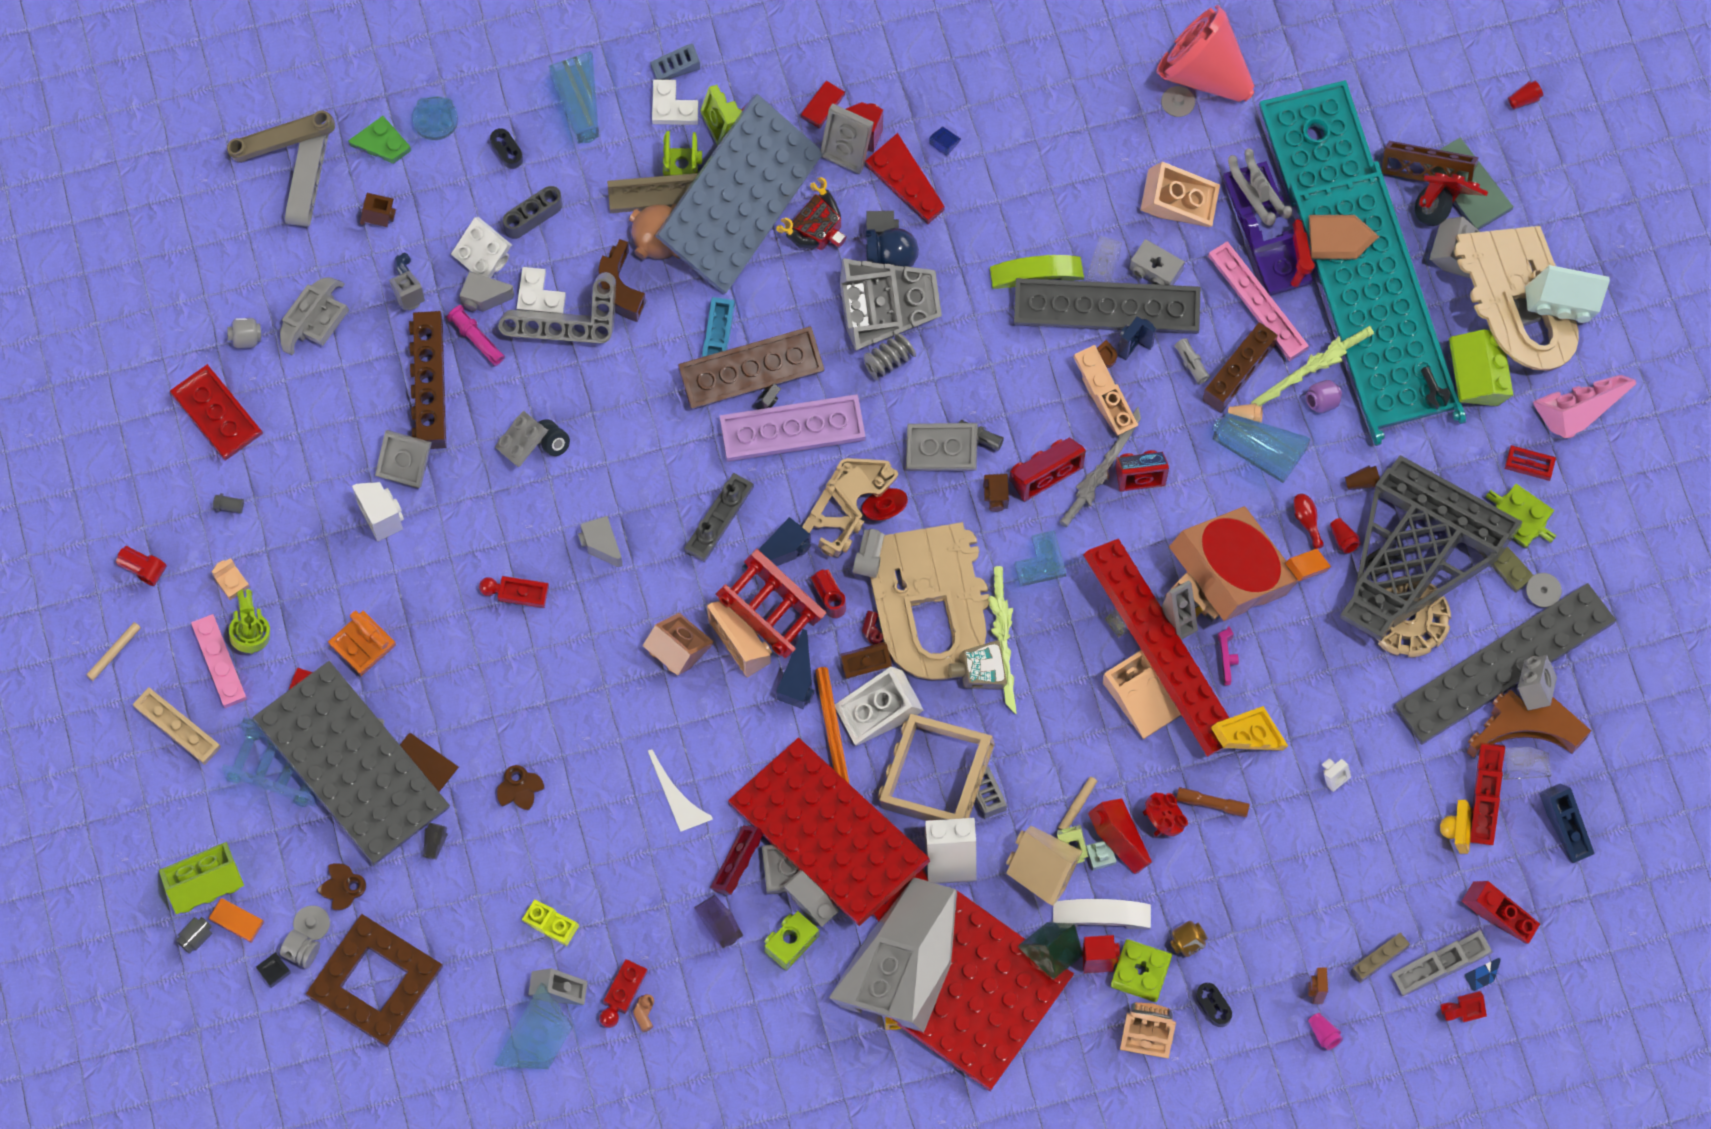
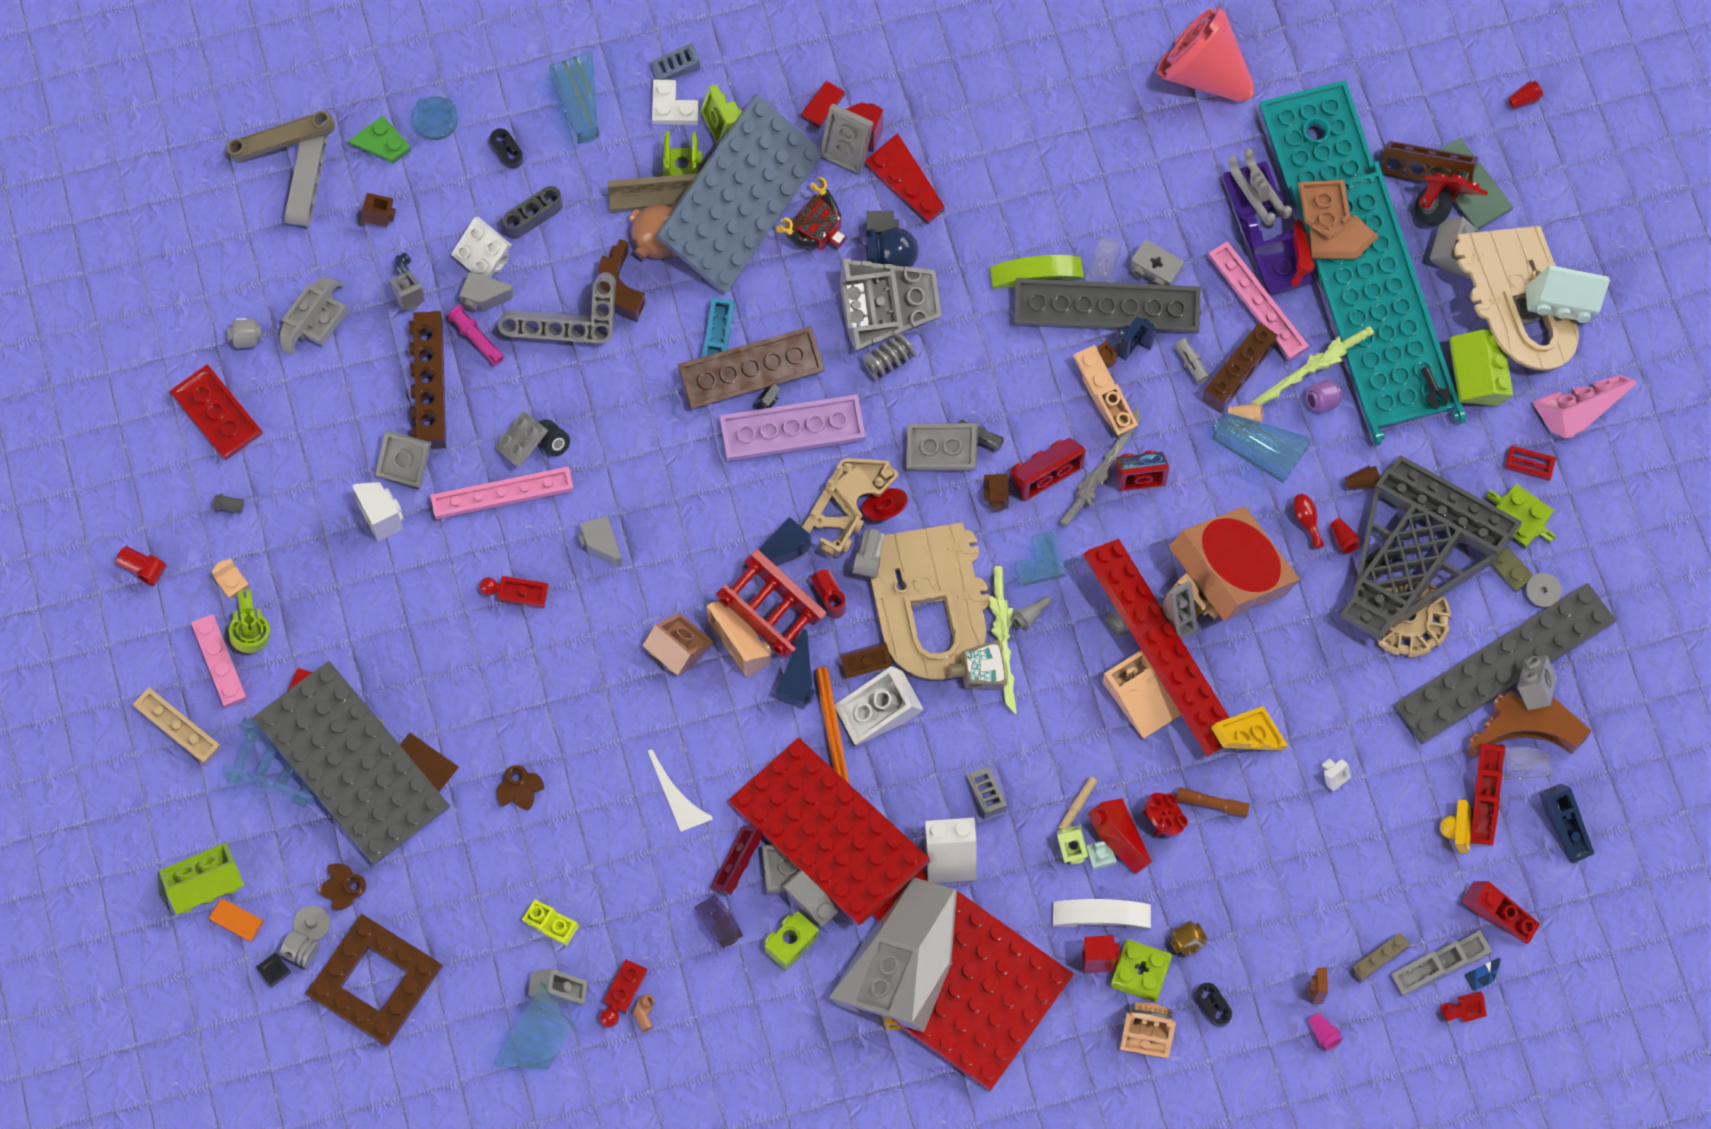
(113, 651): tan bar -> none
(194, 934): dark grey brick -> none
(362, 642): orange plate -> none
(433, 840): clear smoke cone -> none
(502, 493): none -> bright pink plate
(534, 297): white plate -> none
(719, 517): dark grey plate -> none
(869, 629): dark red arm -> none
(944, 140): clear blue slope -> none
(972, 783): tan window -> none
(1025, 616): none -> light grey cone
(1043, 864): tan slope -> none
(1053, 947): clear green slope -> none
(1178, 101): light grey piece -> none
(1179, 195): light nougat slope -> none
(1227, 659): dark pink piece -> none
(1308, 564): orange tile -> none
(1324, 205): none -> nougat tile

